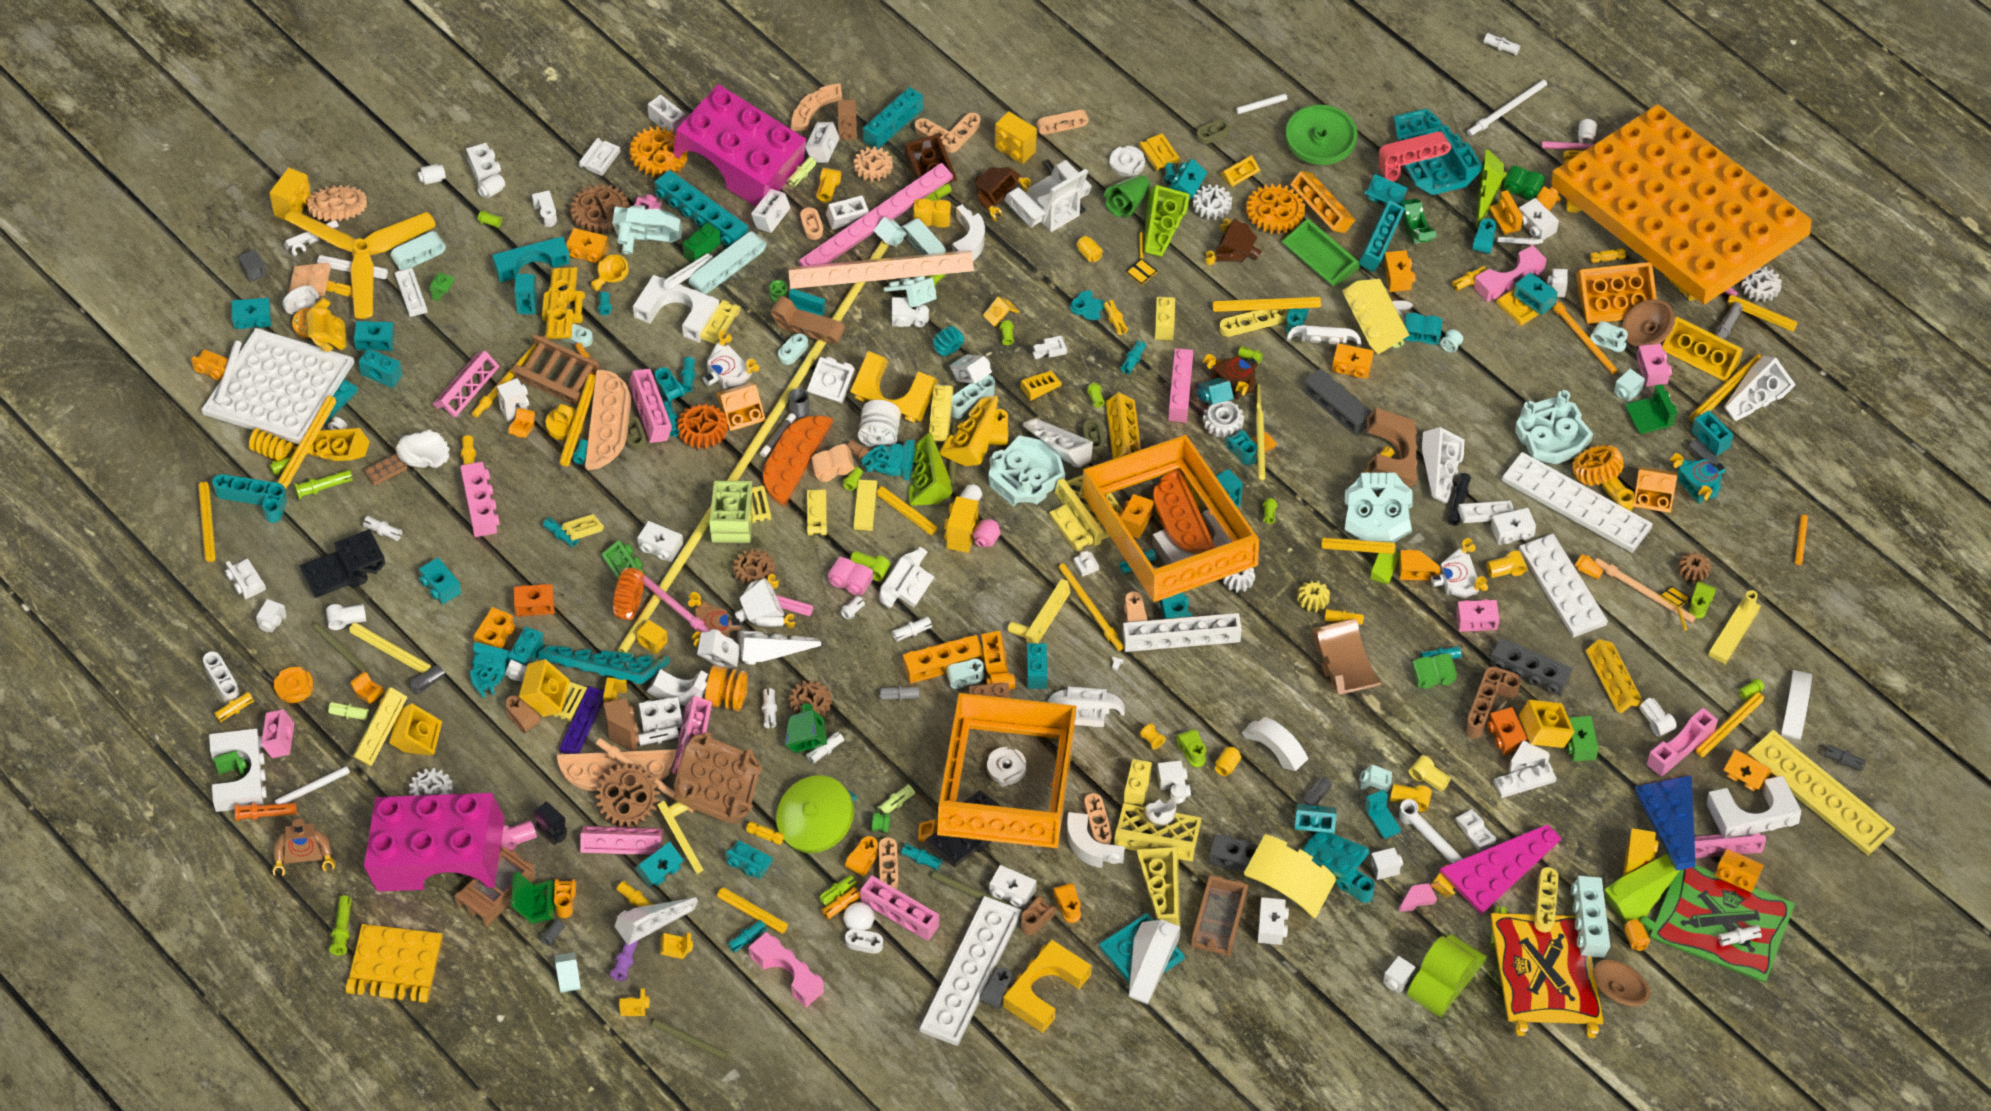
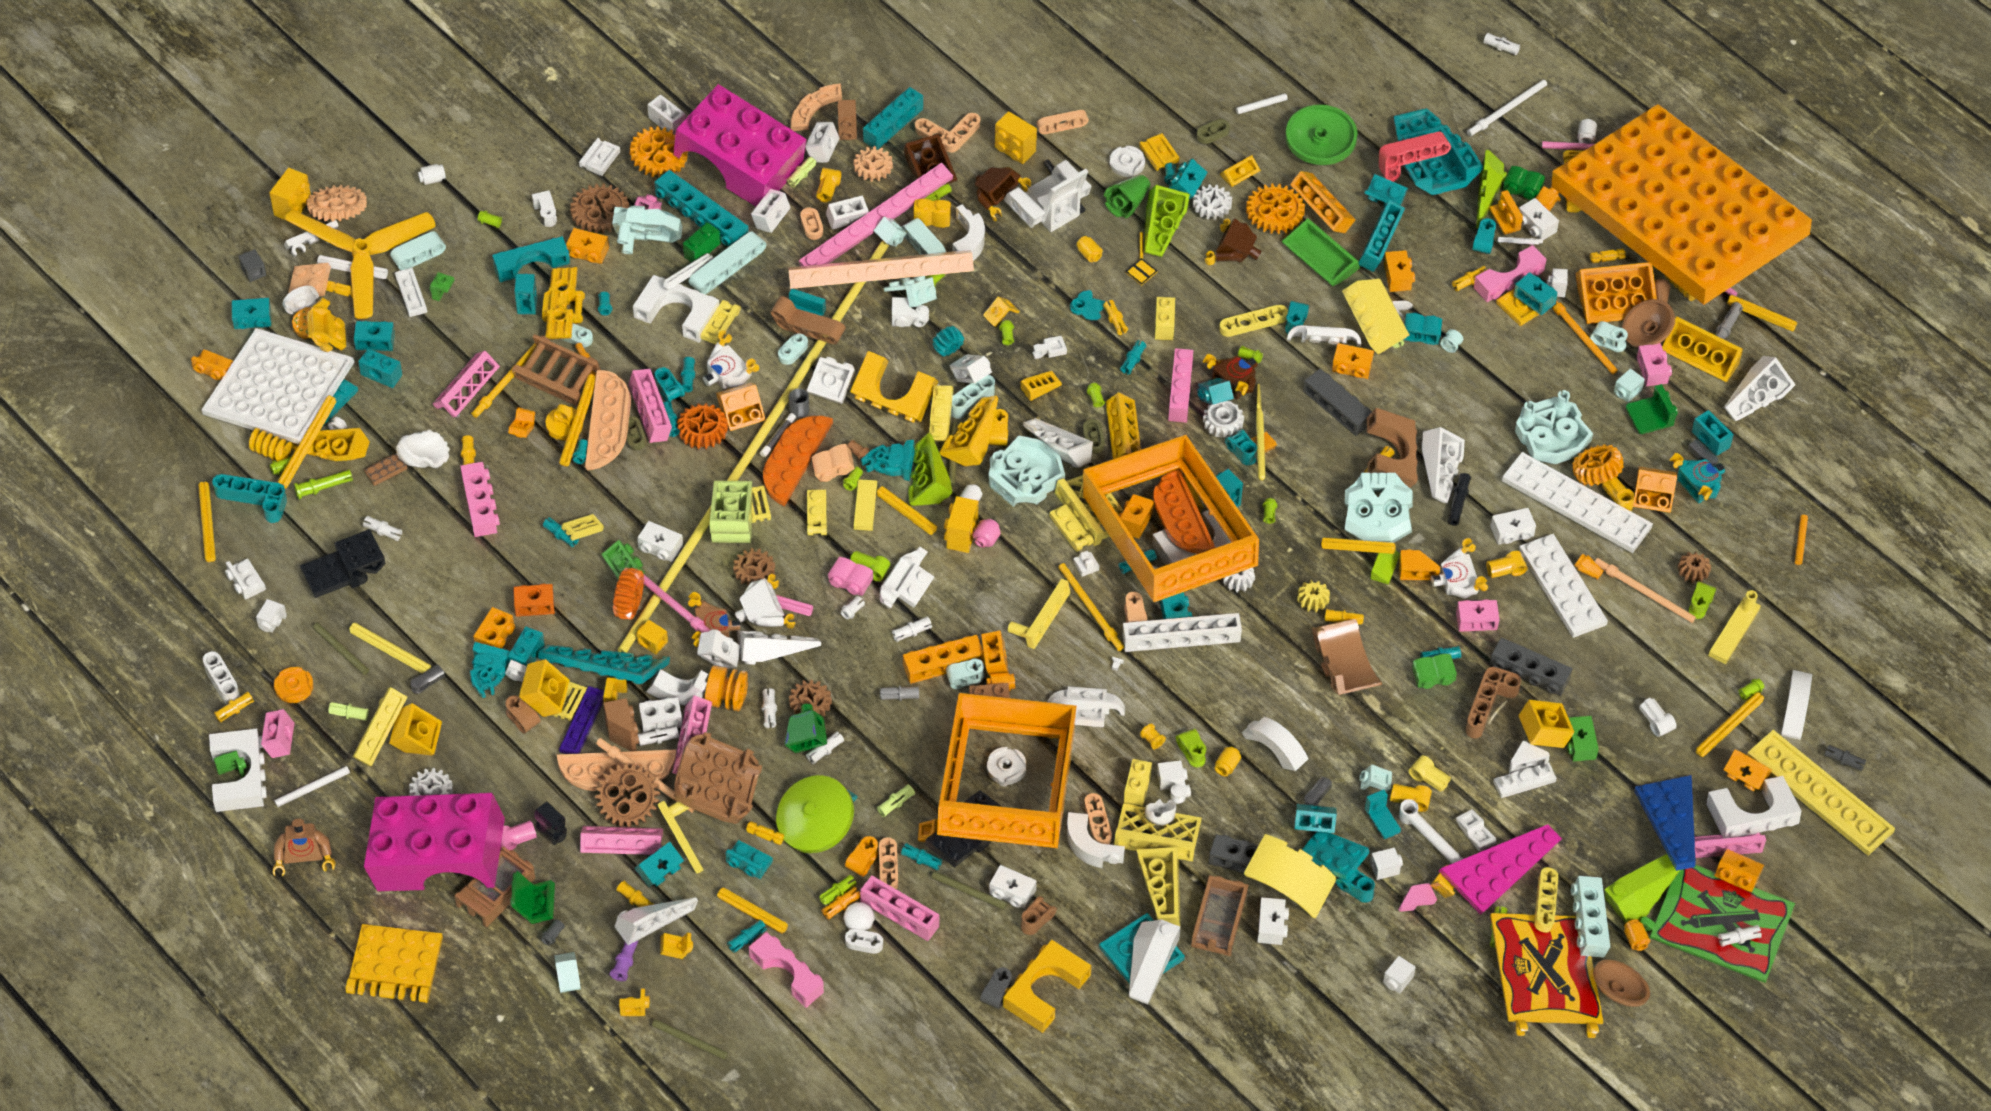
(228, 371): white bar -> none
(254, 810): orange pin -> none
(340, 616): white piece -> none
(340, 933): lime pin -> none
(366, 689): light orange bracket -> none
(439, 581): teal brick -> none
(482, 162): white brick -> none
(491, 186): white brick -> none
(512, 396): white brick -> none
(564, 894): light orange piece -> none
(612, 270): yellow hair -> none
(780, 287): bright green wheel -> none
(879, 423): white wheel -> none
(881, 822): bright green wheel -> none
(970, 971): white plate -> none
(1036, 665): teal brick -> none
(1068, 902): light orange piece -> none
(1267, 304): yellow axle -> none
(1415, 222): green arch -> none
(1445, 973): lime brick -> none
(1483, 511): white tile -> none
(1506, 721): orange brick -> none
(1614, 675): yellow fence -> none
(1639, 850): yellow slope -> none
(1662, 289): none -> medium nougat cone
(1669, 754): bright pink arch -> none
(1677, 599): piece -> none
(1725, 389): yellow axle -> none
(1762, 284): white gear -> none

